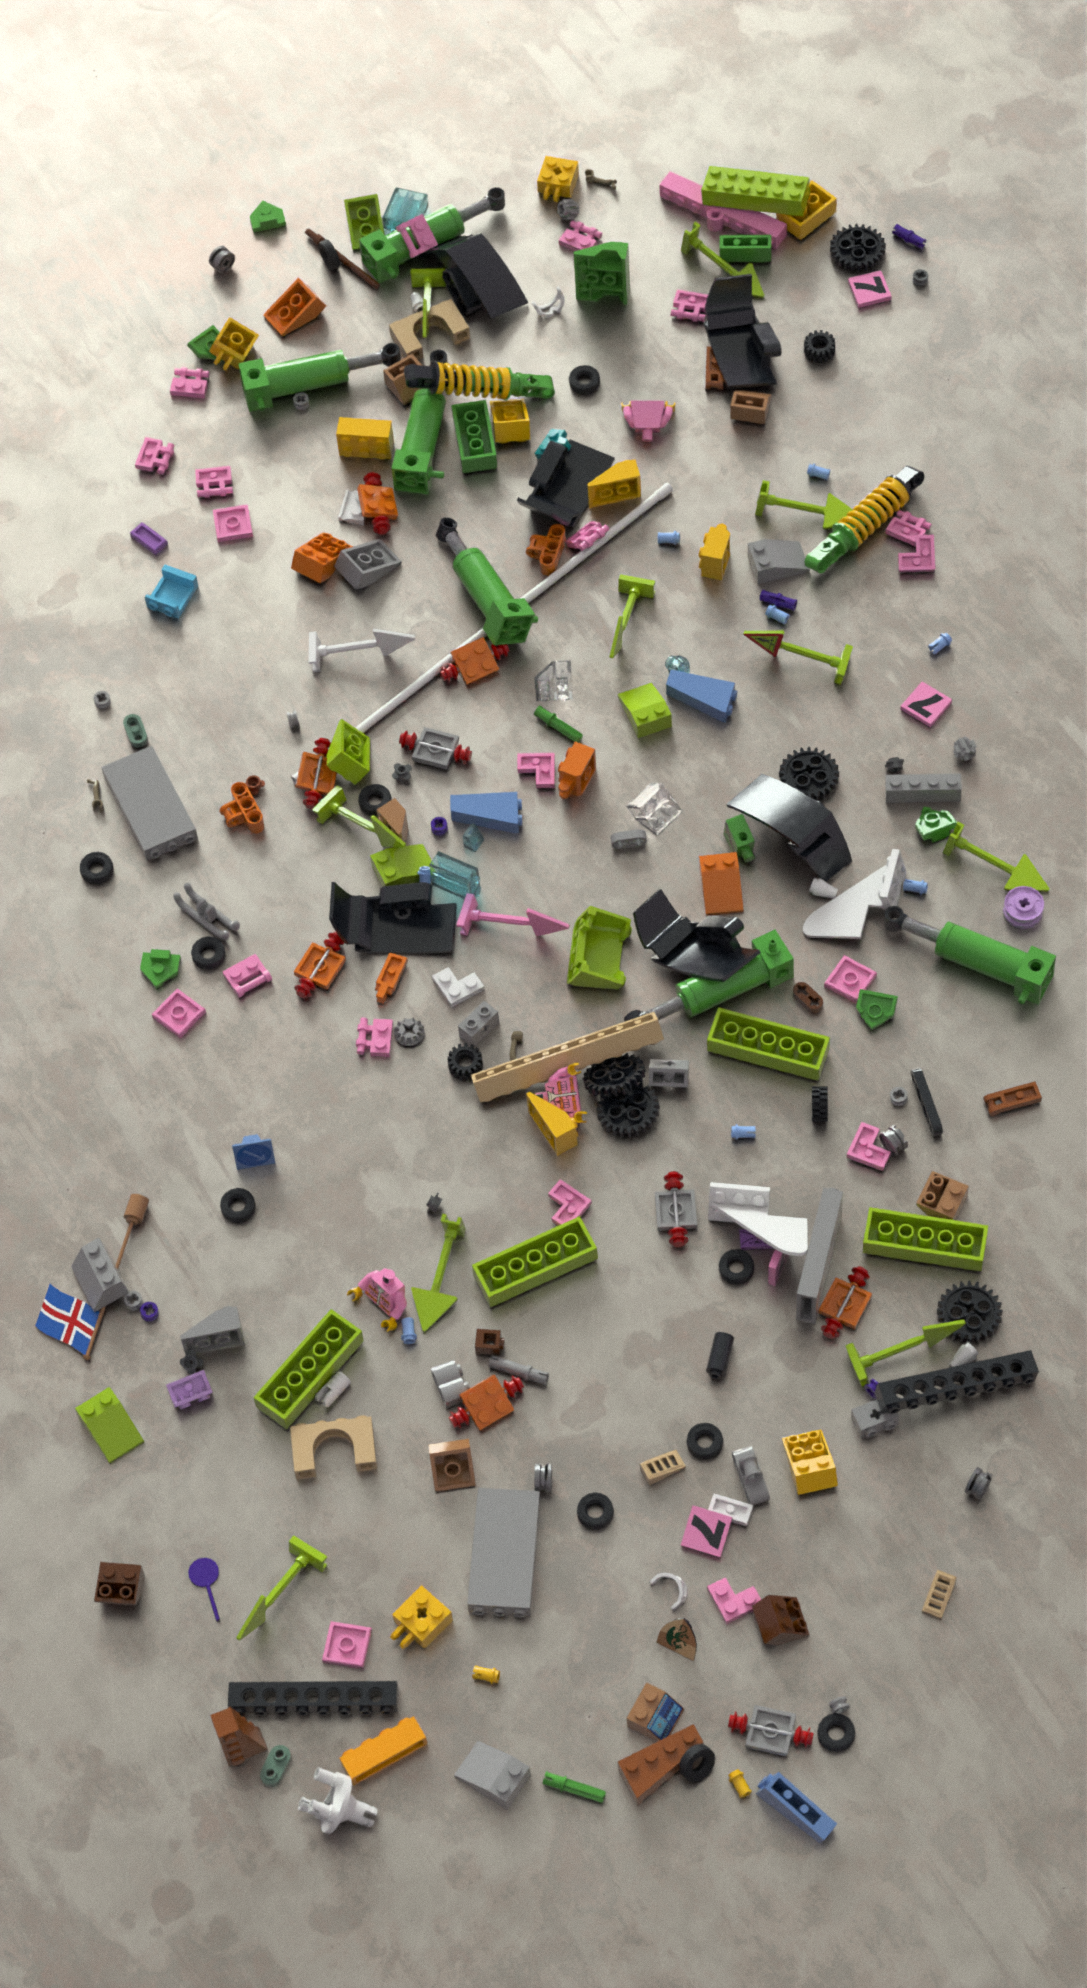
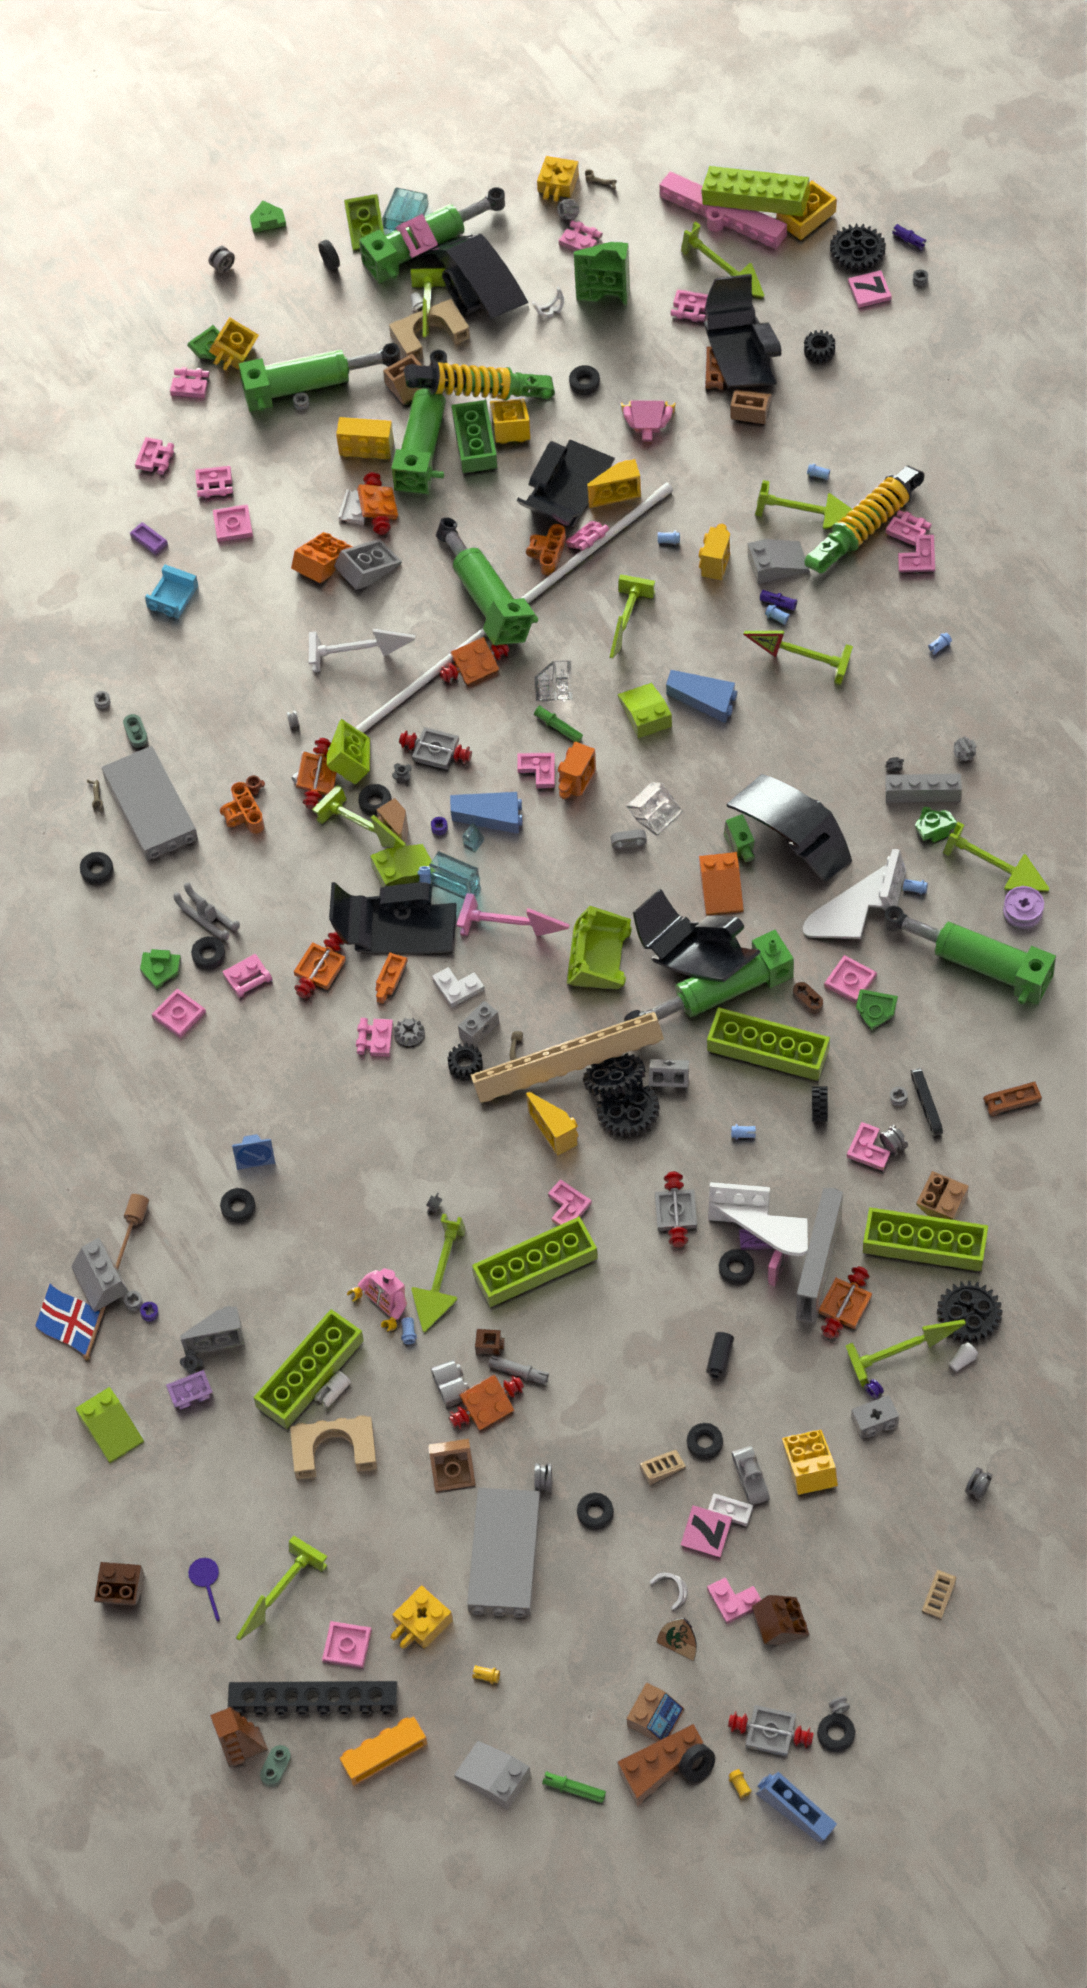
(294, 308): orange slope -> none
(317, 238): reddish brown bar -> none
(339, 1803): white piece -> none
(556, 435): teal hinge -> none
(564, 1092): torso -> none
(677, 663): clear light blue rock -> none
(745, 248): bright green brick -> none
(810, 773): black gear -> none
(822, 888): white cone -> none
(926, 704): bright pink tile -> none
(964, 1374): black brick -> none

